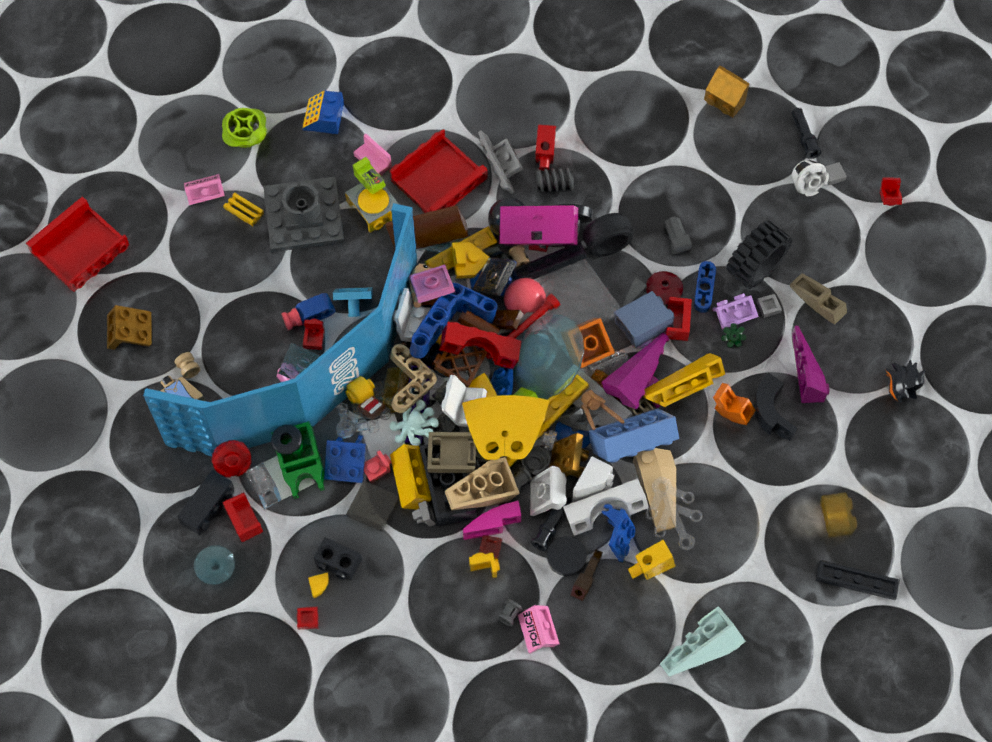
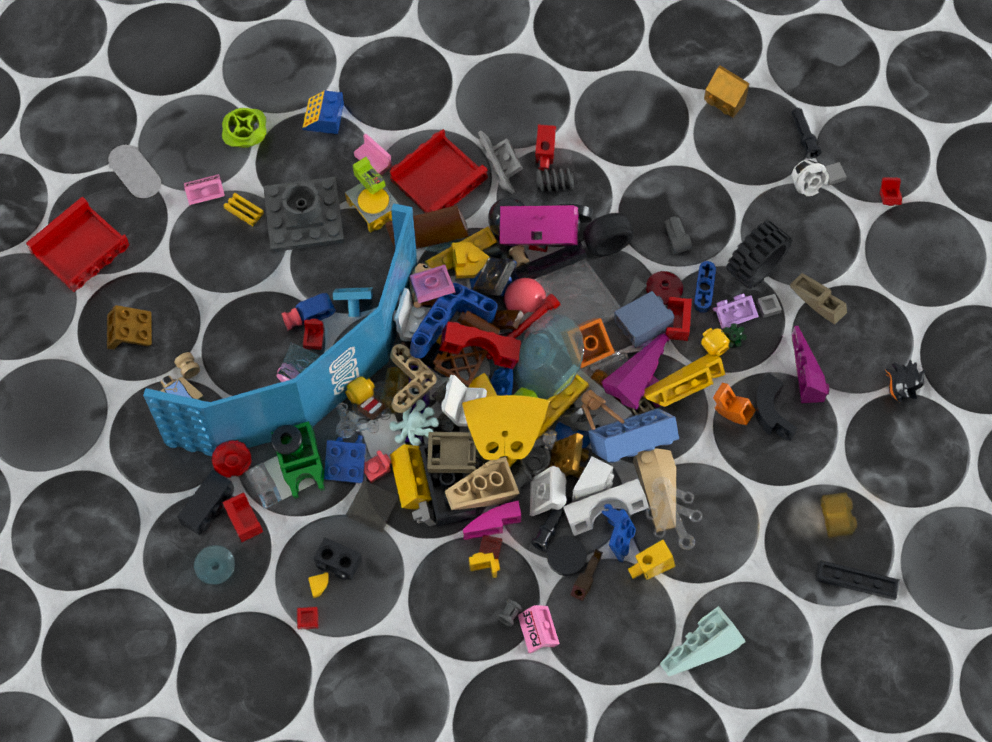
(134, 171): none -> flat silver sticker
(715, 342): none -> yellow head

